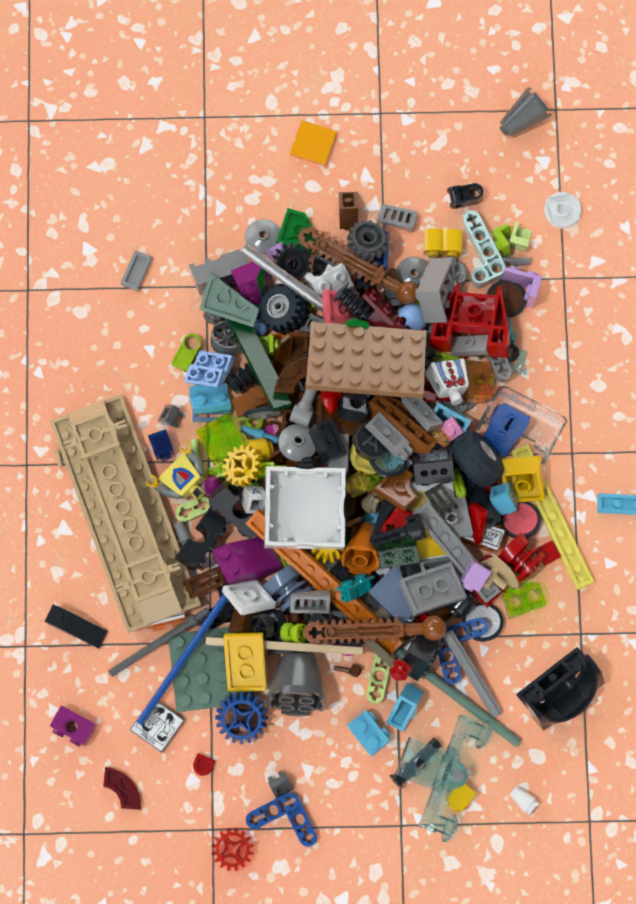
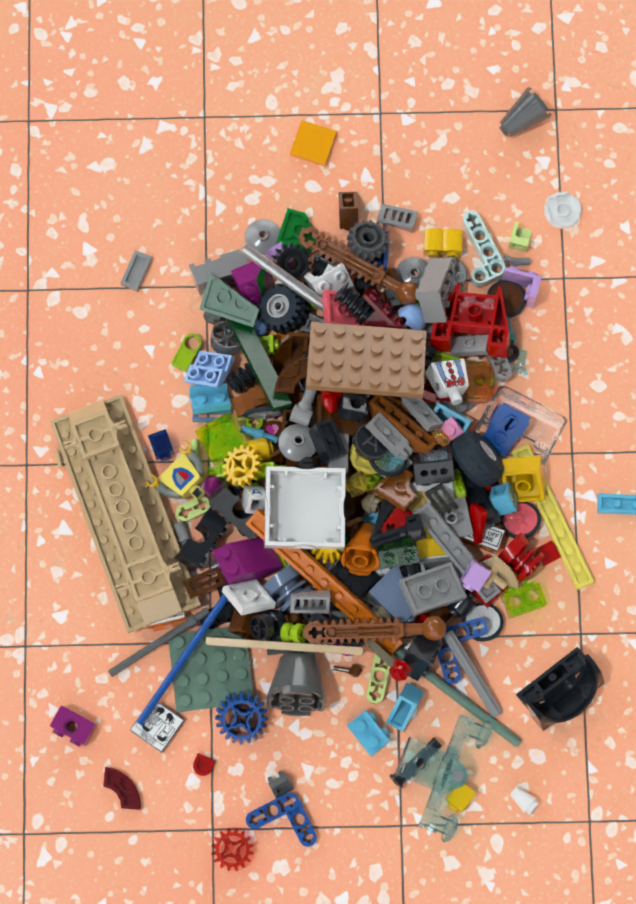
(75, 626): black slope -> none
(168, 415): dark grey tile -> none
(245, 662): yellow tile -> none
(356, 323): green tile -> none
(360, 583): teal hinge -> none
(463, 195): black piece -> none
(500, 237): lime bracket -> none

